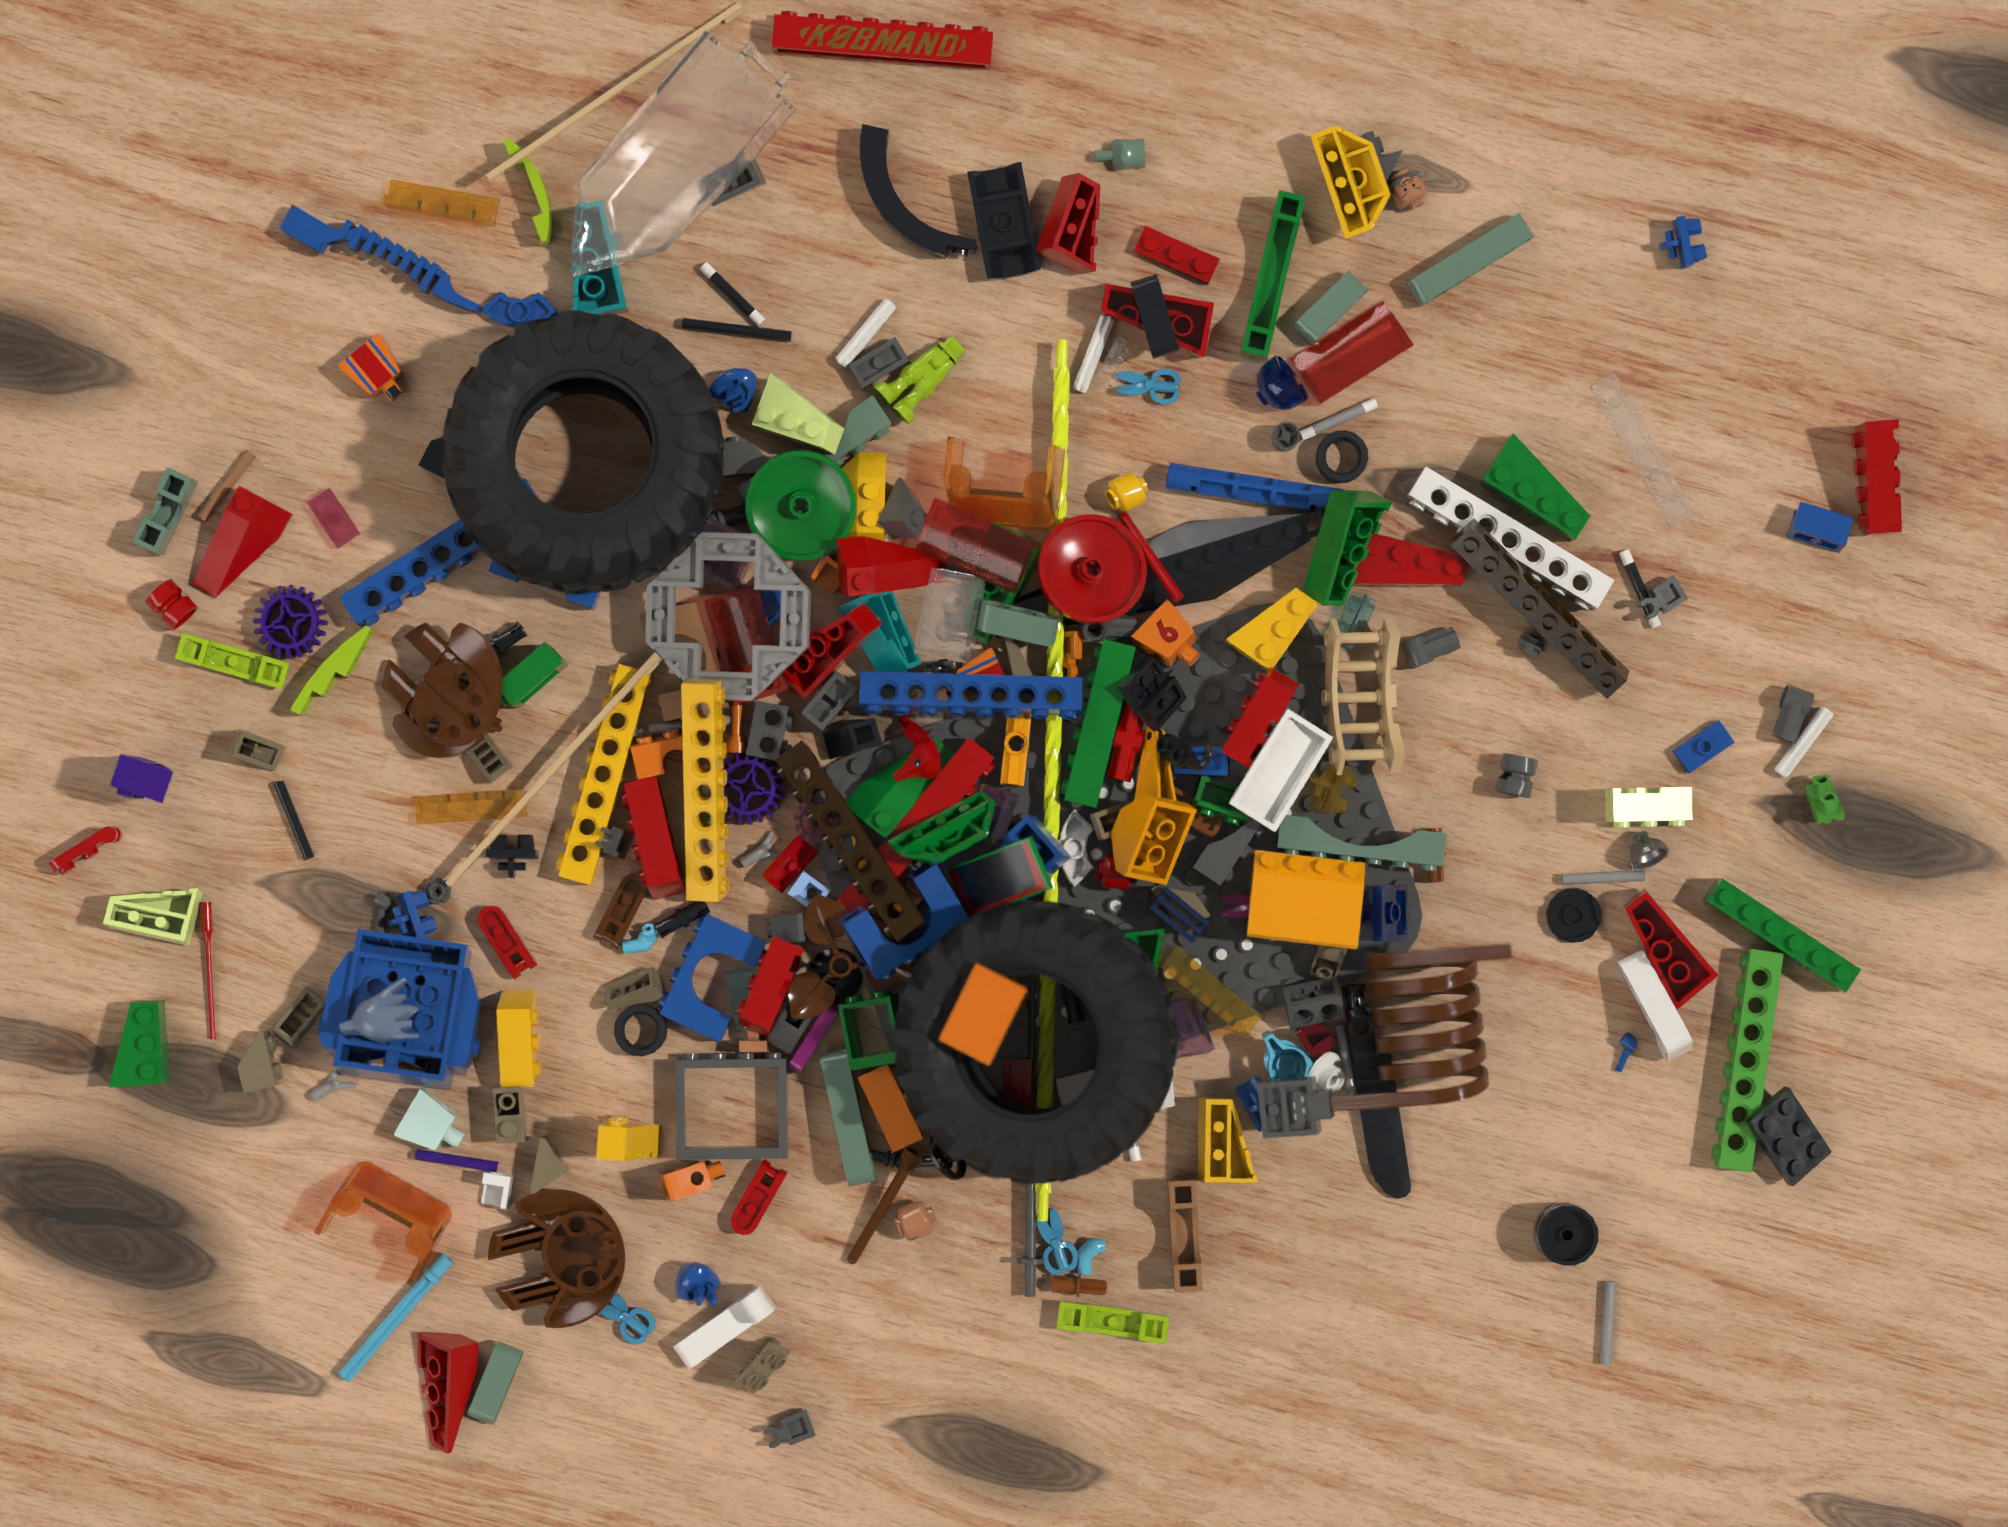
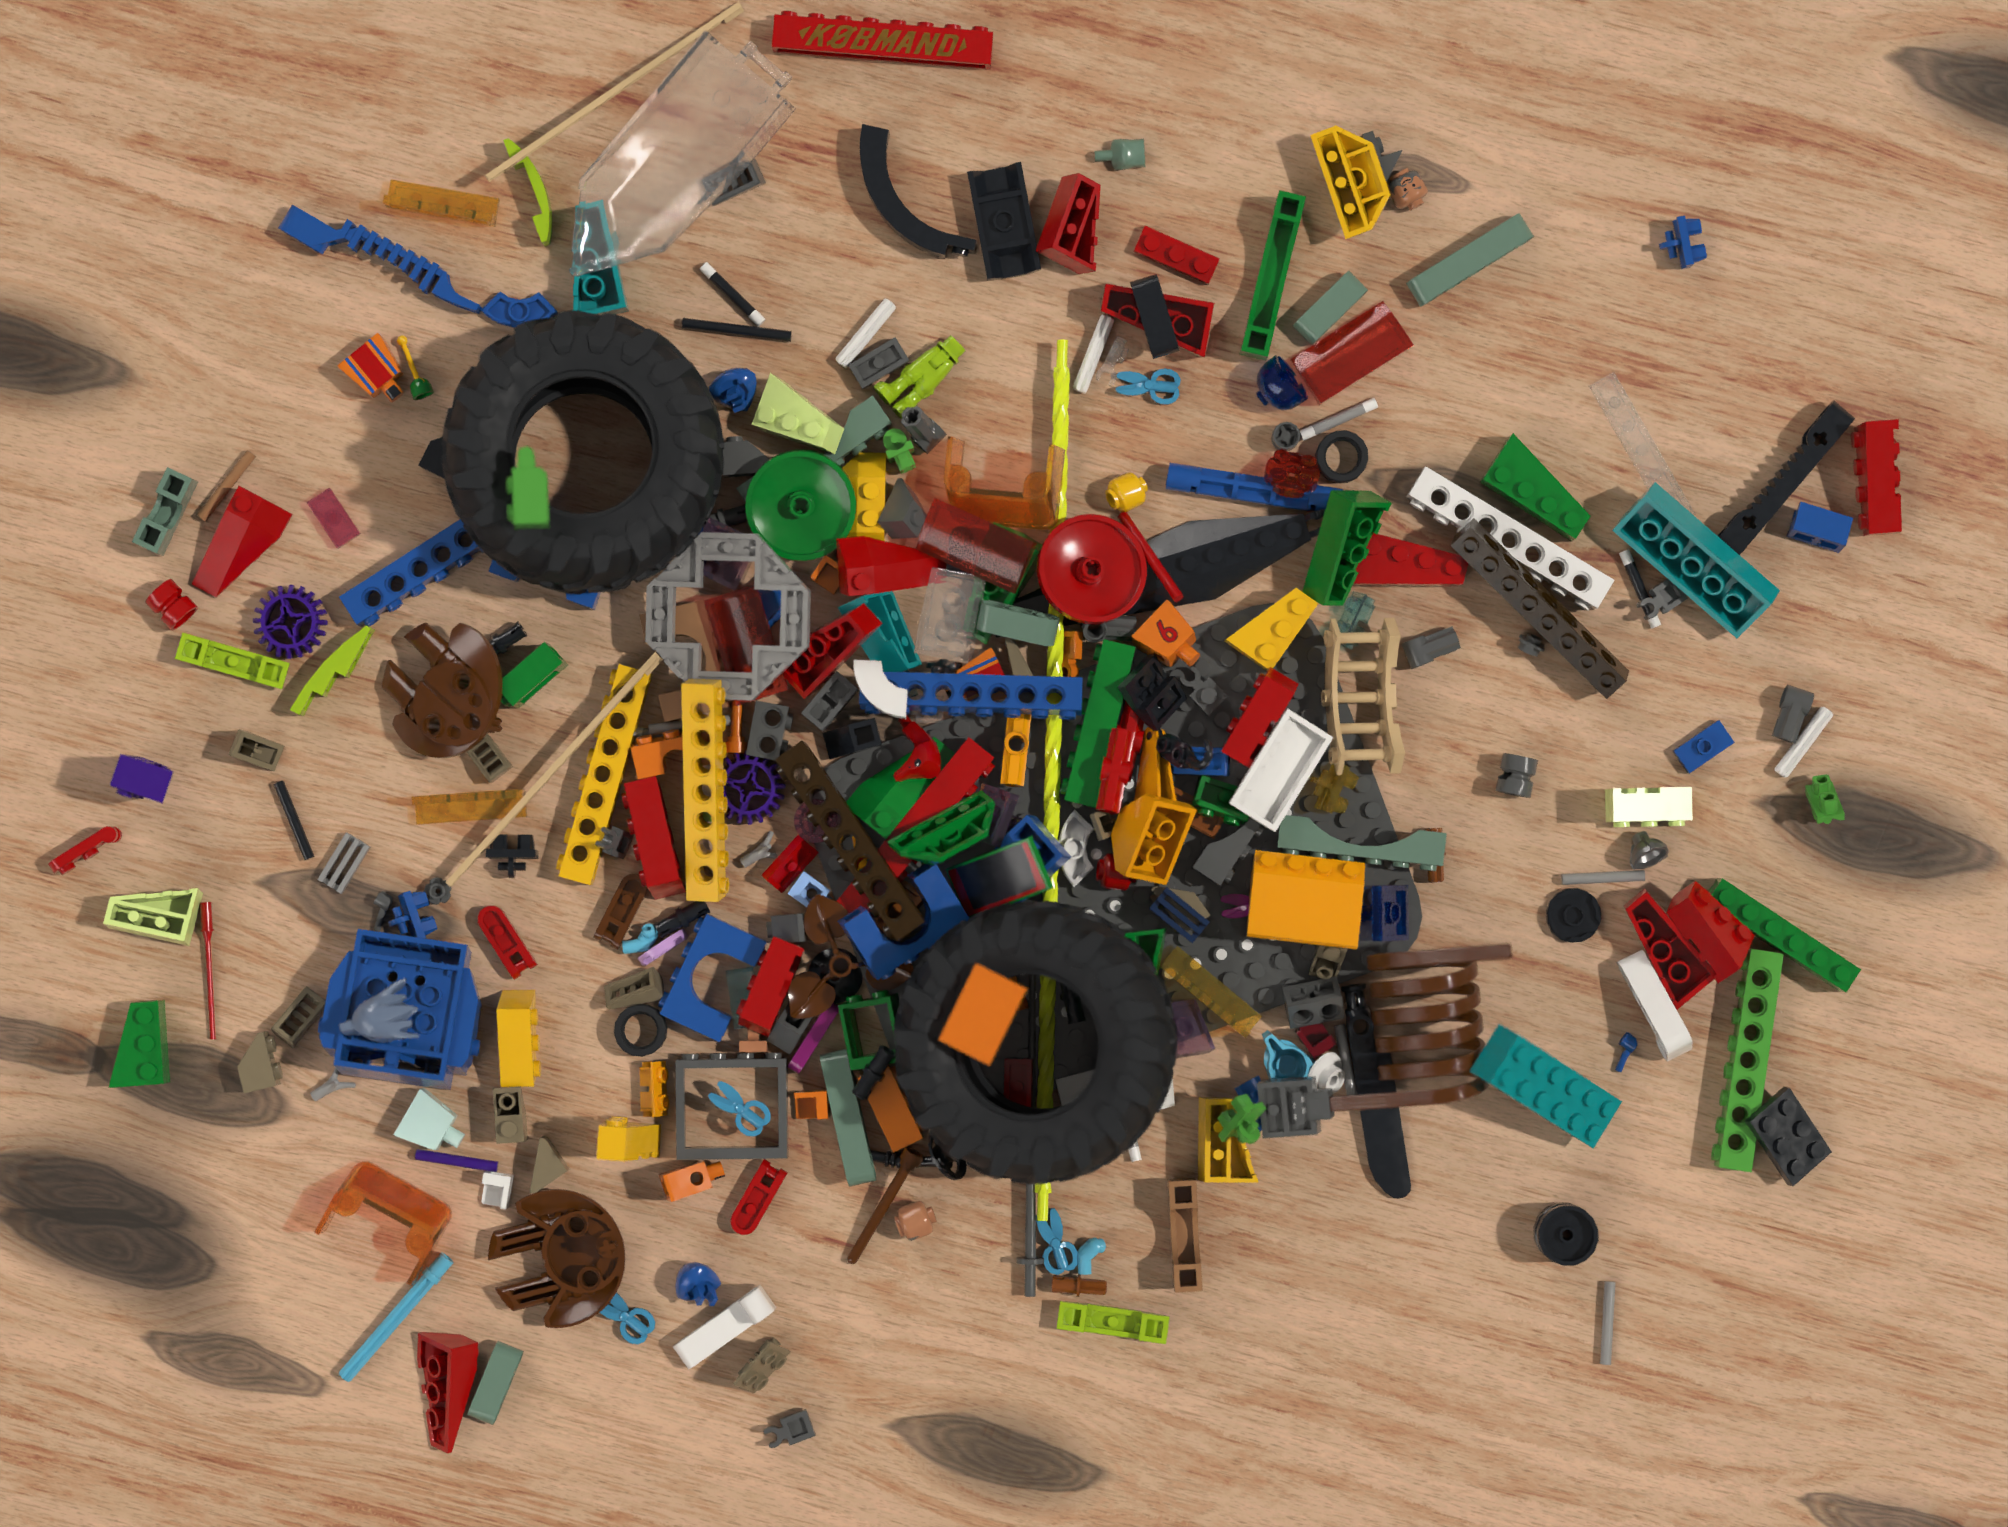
(332, 882): none -> light grey tile
(420, 387): none -> hinge
(529, 493): none -> bright green hinge
(655, 1101): none -> light orange hinge
(663, 947): none -> lavender tile
(735, 1105): none -> dark azure piece
(811, 1104): none -> orange panel
(873, 1072): none -> black pin
(879, 690): none -> white tile
(899, 450): none -> bright green hips
(922, 428): none -> dark grey piece
(1115, 770): none -> red piece
(1206, 694): none -> dark grey plate
(1243, 1123): none -> bright green hips
(1285, 462): none -> clear red plate
(1545, 1086): none -> teal brick
(1696, 560): none -> teal brick
(1712, 929): none -> red wedge
(1830, 427): none -> black gear

